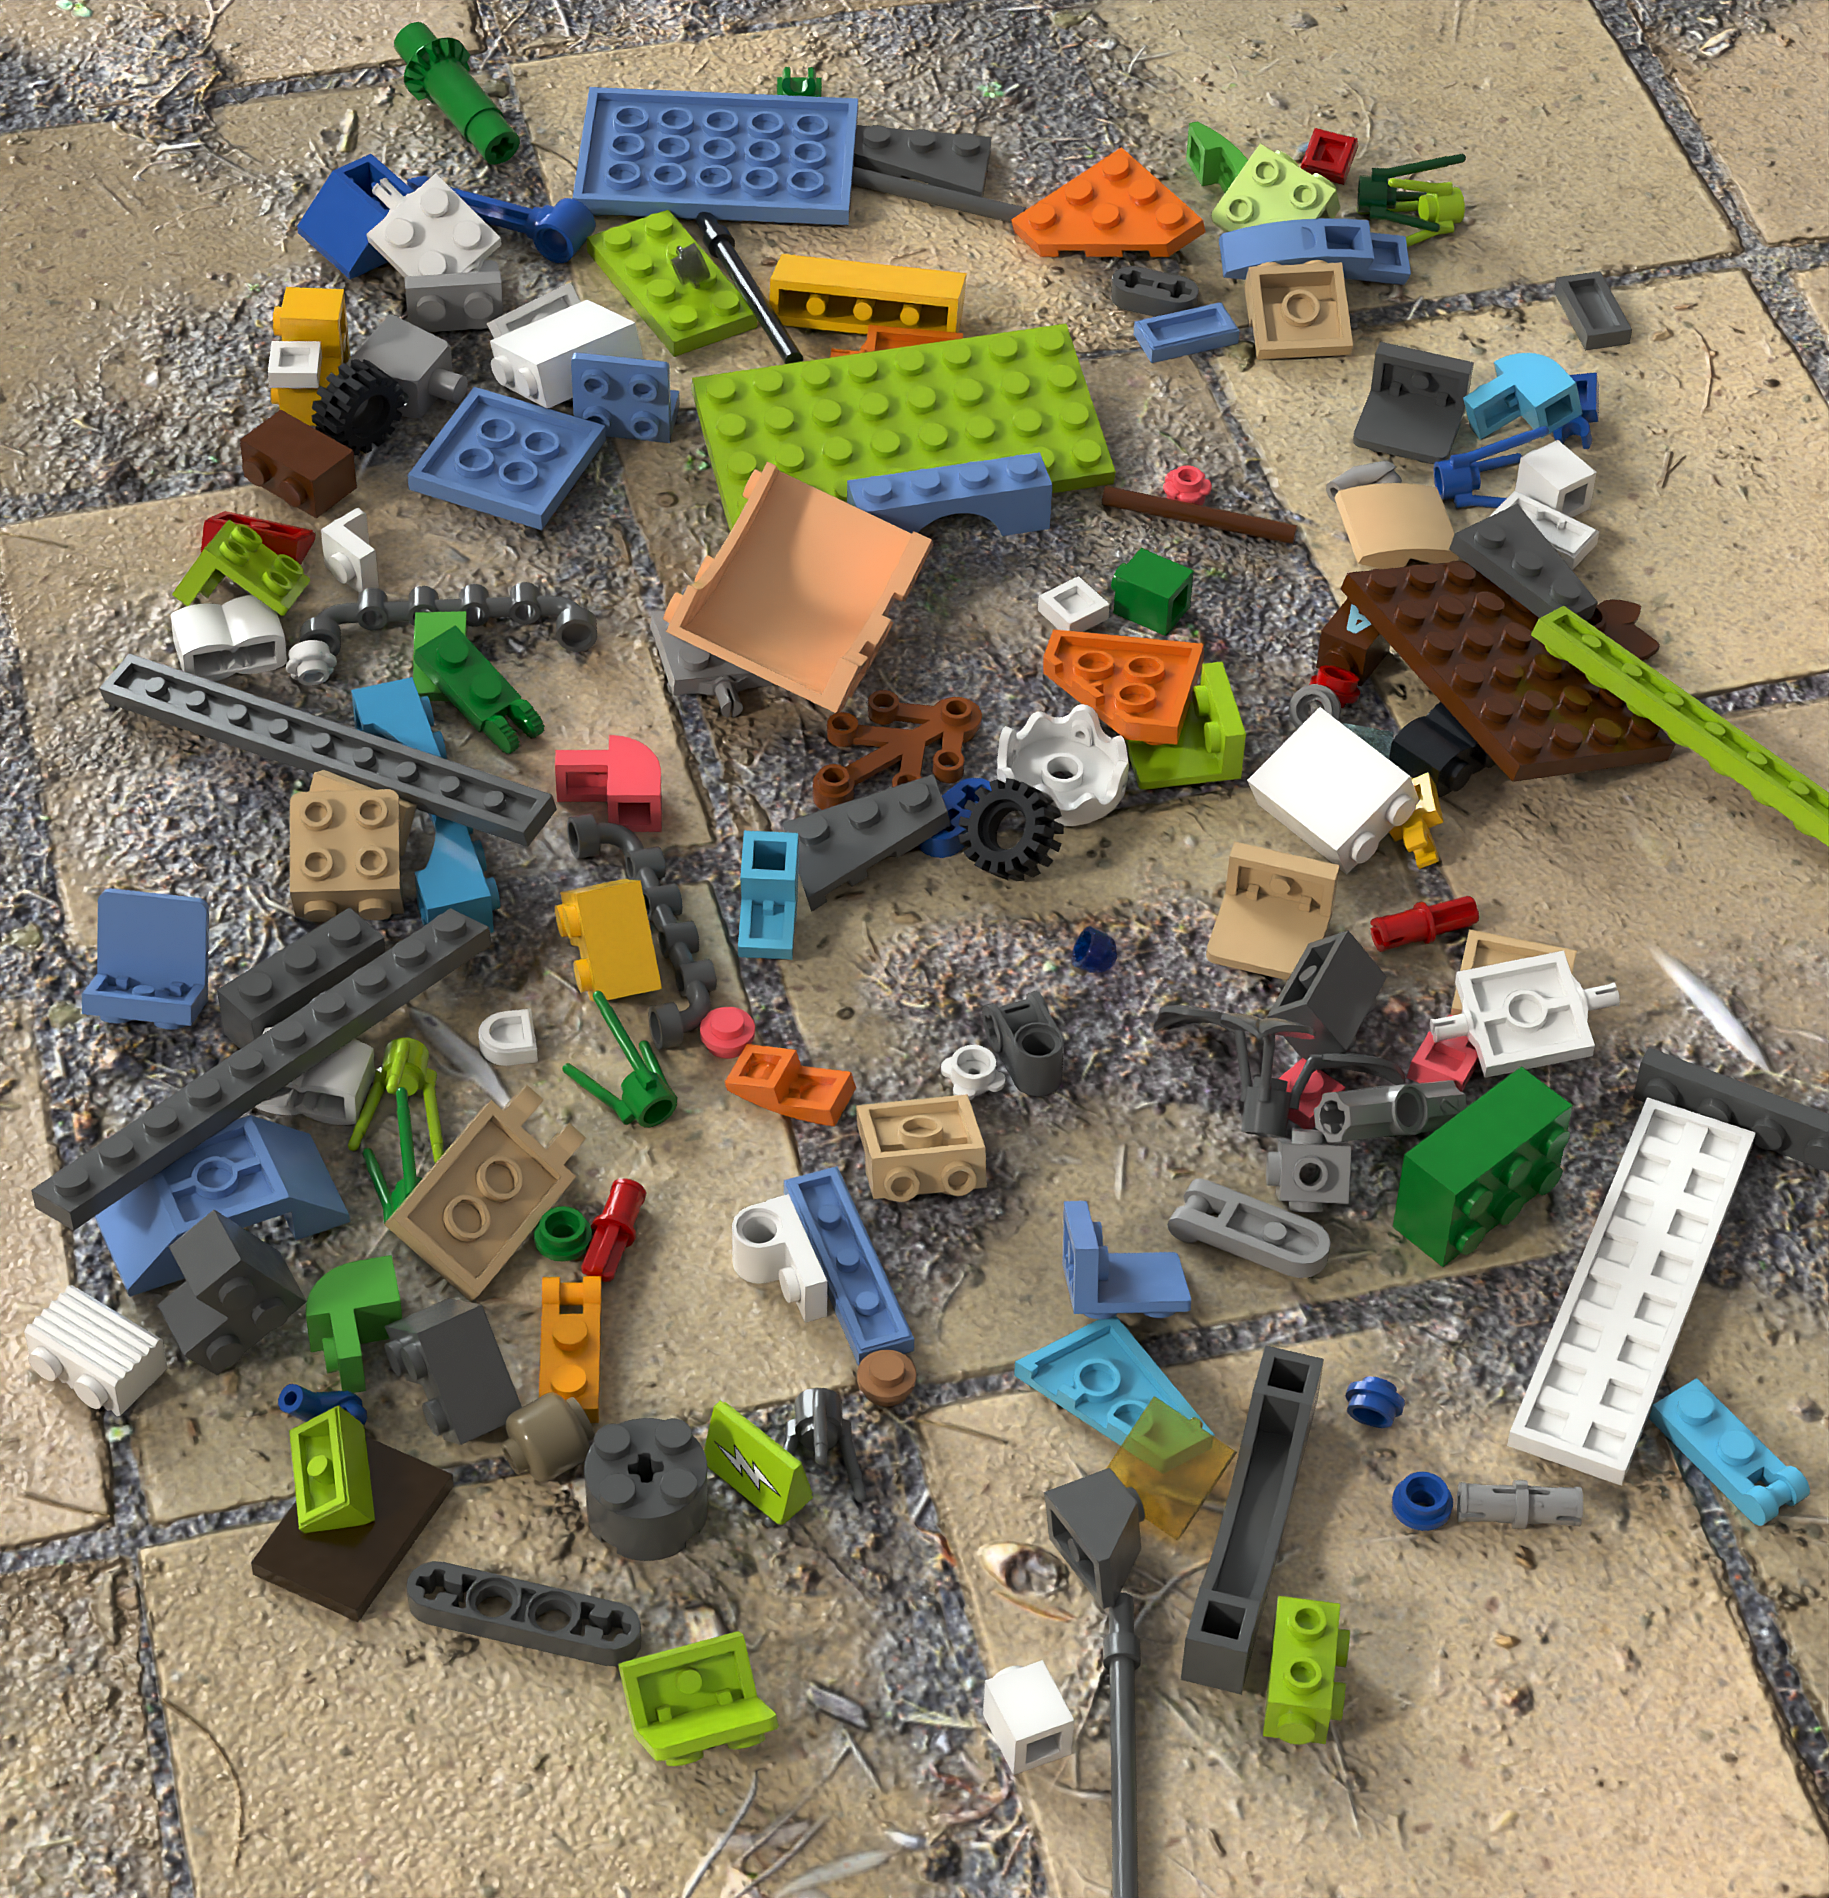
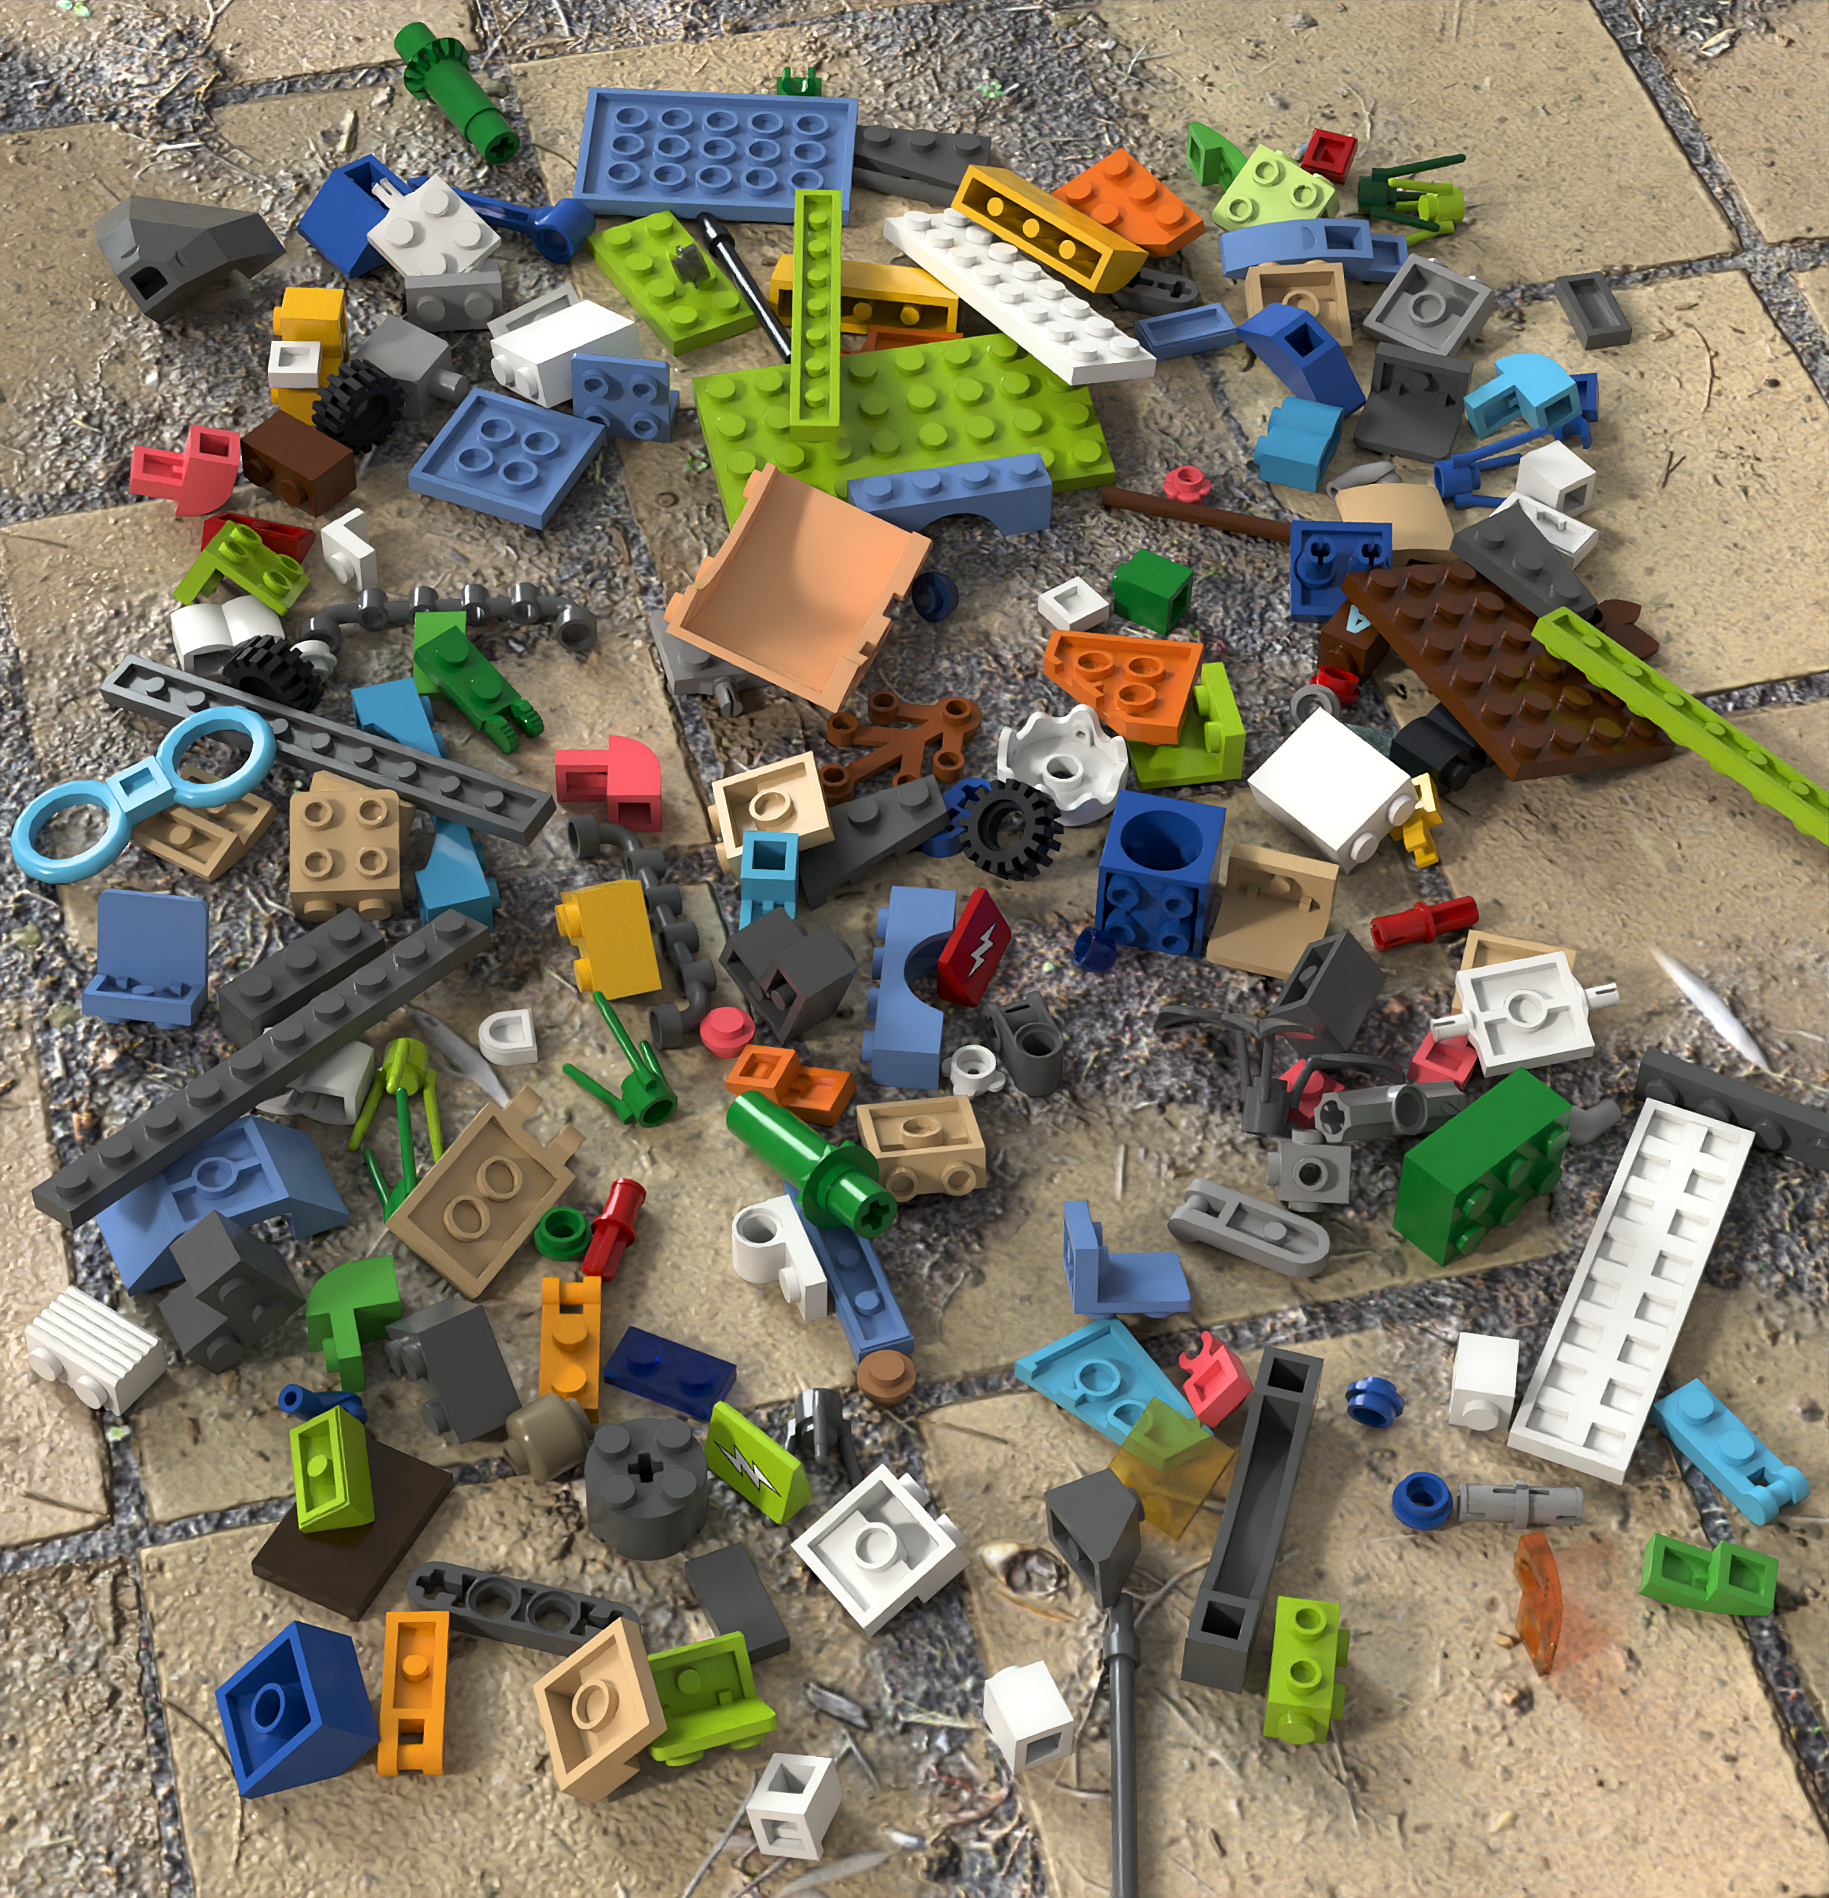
(143, 793): none -> medium azure bar
(180, 249): none -> dark grey brick
(195, 480): none -> coral brick
(205, 838): none -> tan slope
(274, 674): none -> black tyre
(296, 1711): none -> blue slope
(414, 1692): none -> light orange plate
(600, 1712): none -> tan plate
(669, 1373): none -> clear blue plate
(737, 1601): none -> dark grey tile
(770, 799): none -> tan plate
(789, 974): none -> dark grey brick
(794, 1805): none -> white brick
(816, 317): none -> lime plate
(834, 1182): none -> green gear
(882, 1549): none -> white plate
(907, 1032): none -> medium blue arch
(934, 596): none -> dark blue plate
(972, 951): none -> red slope
(1019, 298): none -> white plate
(1048, 229): none -> yellow brick
(1159, 873): none -> blue brick
(1217, 1381): none -> coral plate
(1299, 443): none -> dark azure brick
(1303, 356): none -> blue slope
(1324, 555): none -> blue plate
(1430, 308): none -> light grey plate
(1483, 1382): none -> white brick
(1541, 1600): none -> clear orange slope
(1591, 1123): none -> light grey arm
(1719, 1581): none -> bright green slope

